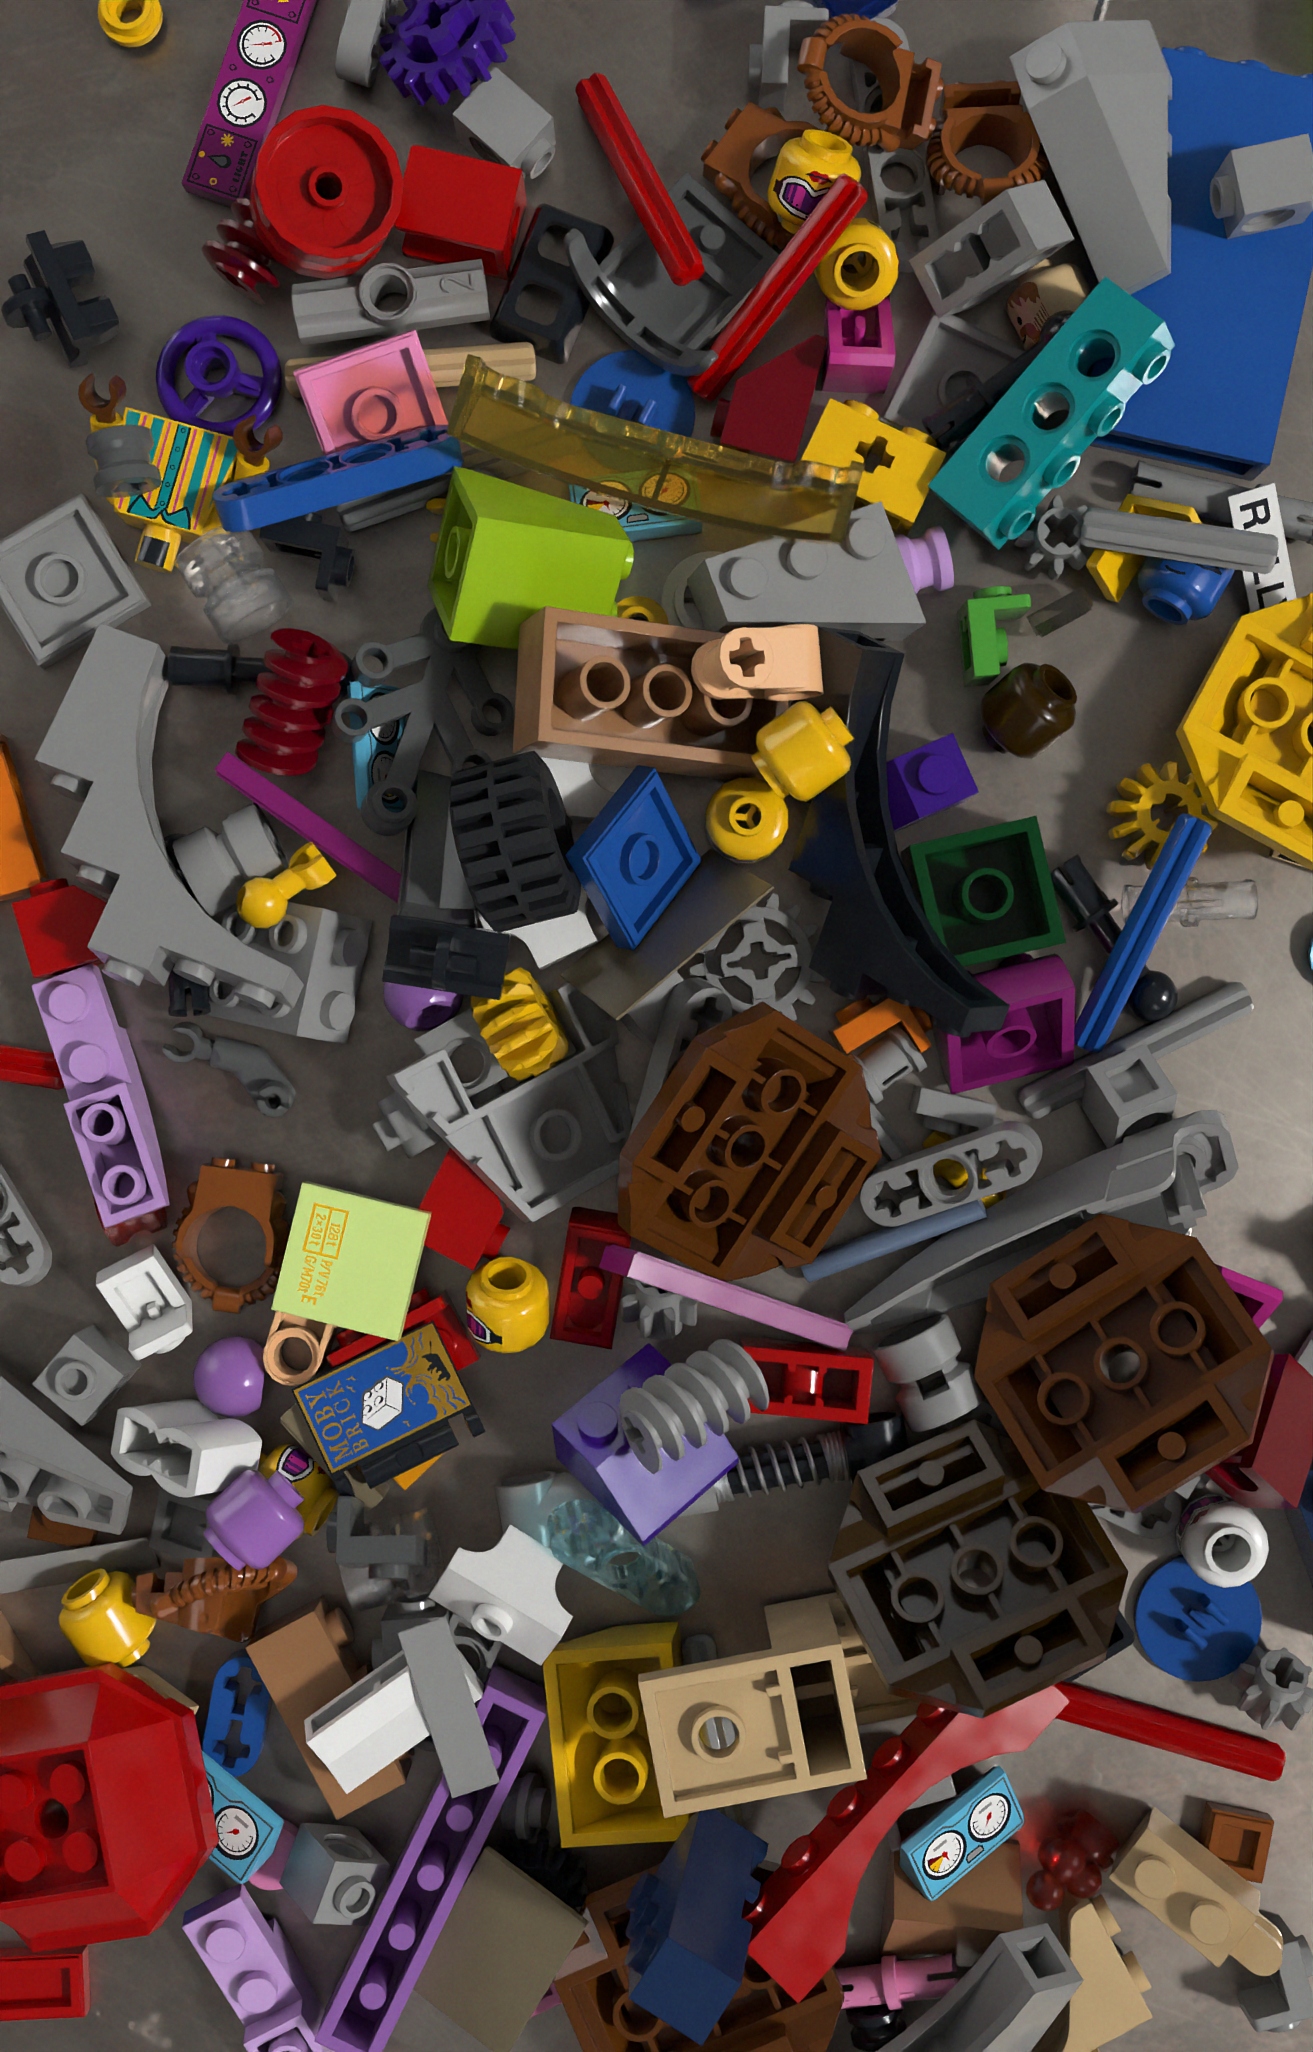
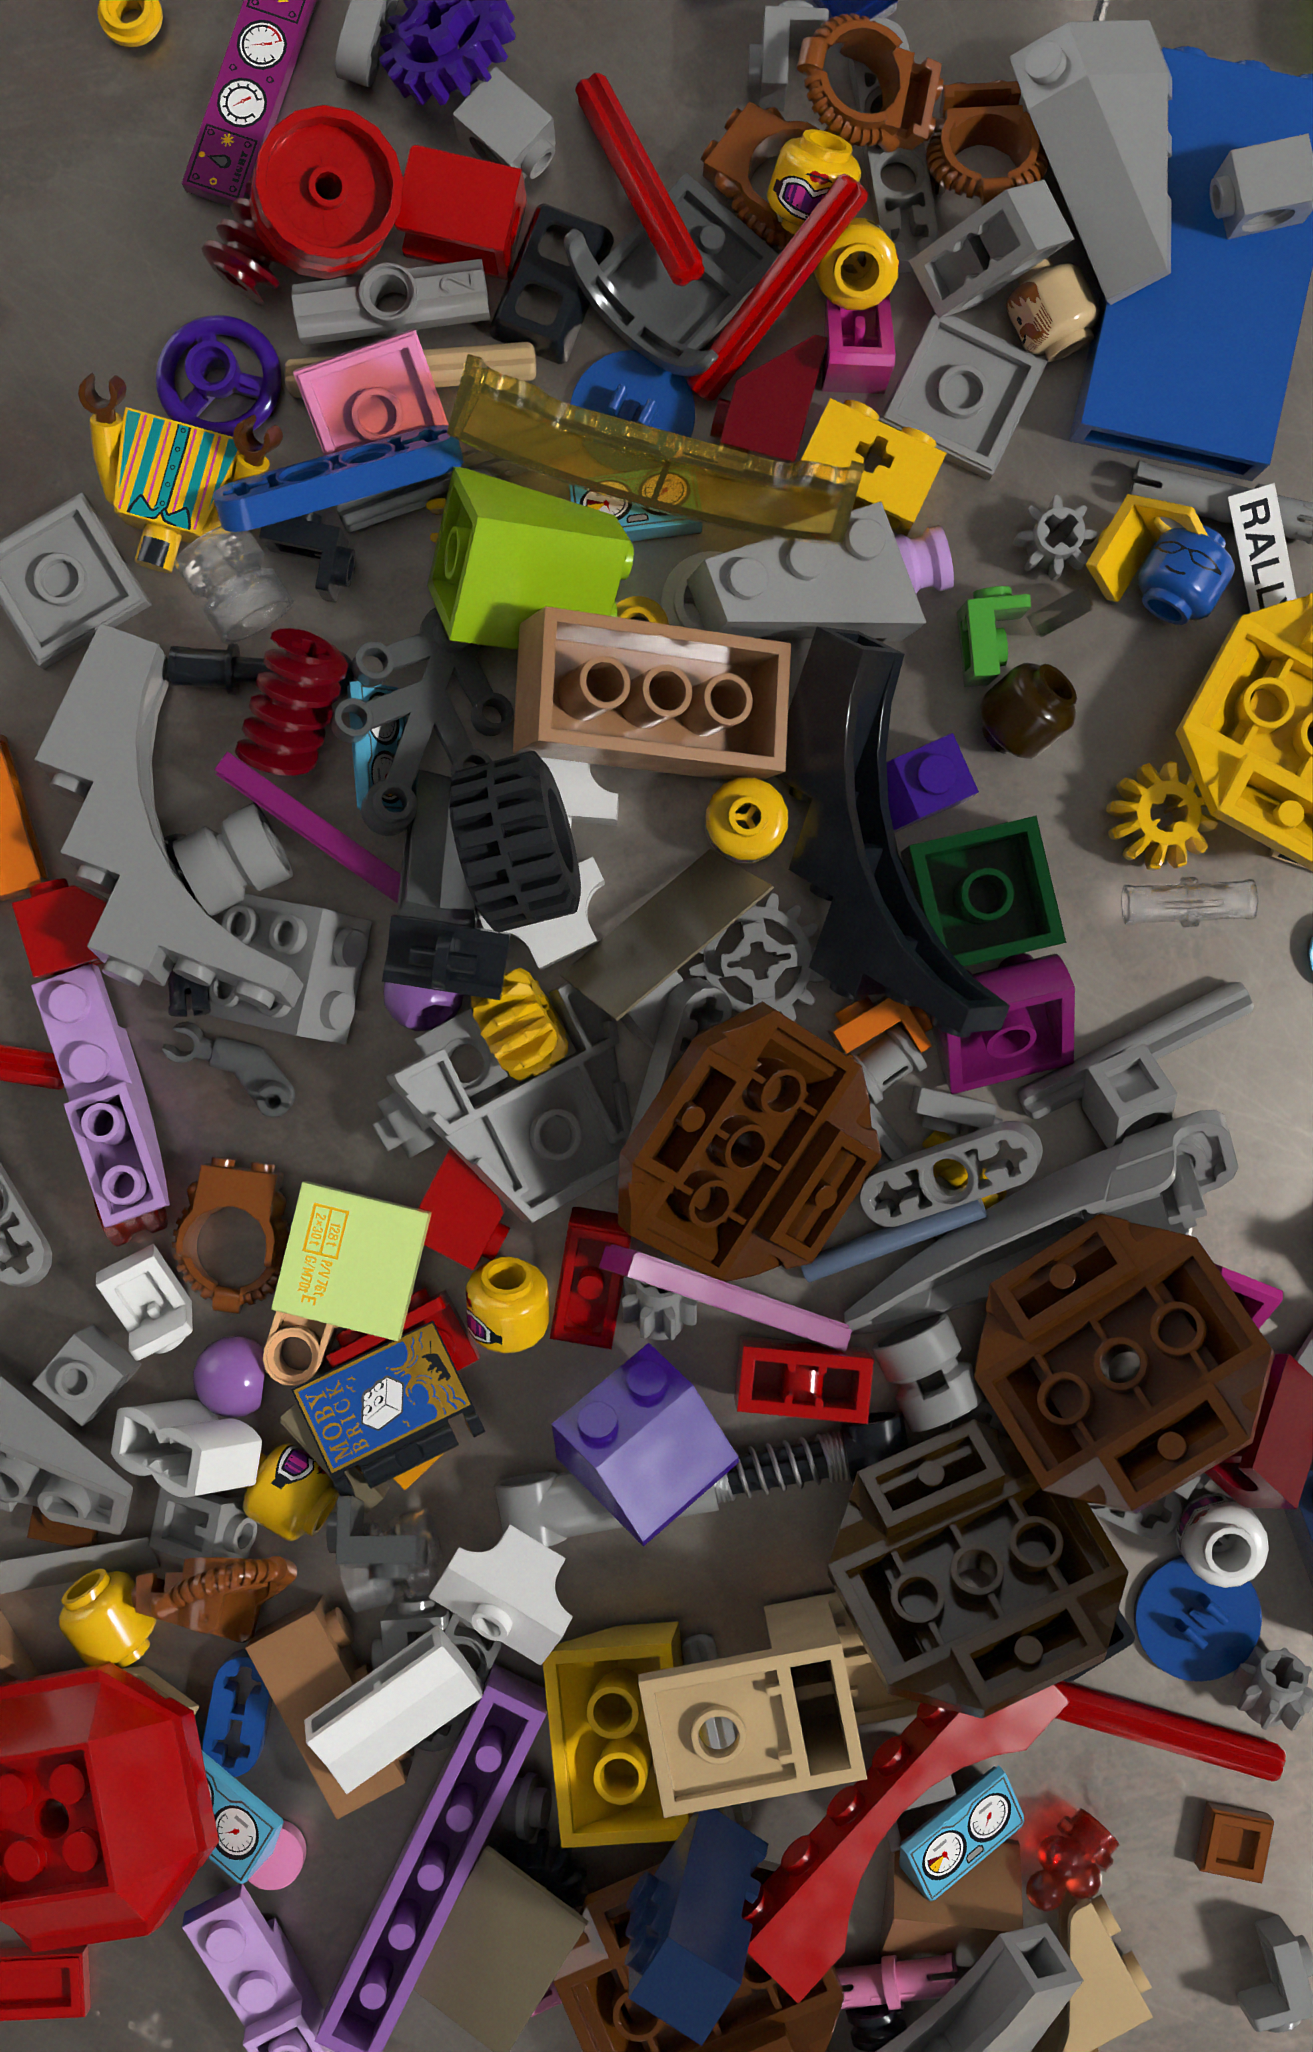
(53, 273): black hips -> none
(123, 461): dark grey wheel -> none
(254, 1519): medium lavender head -> none
(265, 900): yellow arm -> none
(334, 1874): light grey brick -> none
(448, 1707): light grey sticker -> none
(634, 857): blue tile -> none
(634, 1580): clear light blue beam -> none
(688, 1398): light grey piece -> none
(761, 664): light nougat piece -> none
(803, 751): yellow head -> none
(978, 399): black pin -> none
(1103, 326): teal brick -> none
(1141, 932): blue axle -> none
(1154, 991): black pin -> none
(1179, 540): light grey axle -> none
(1196, 1895): tan brick -> none

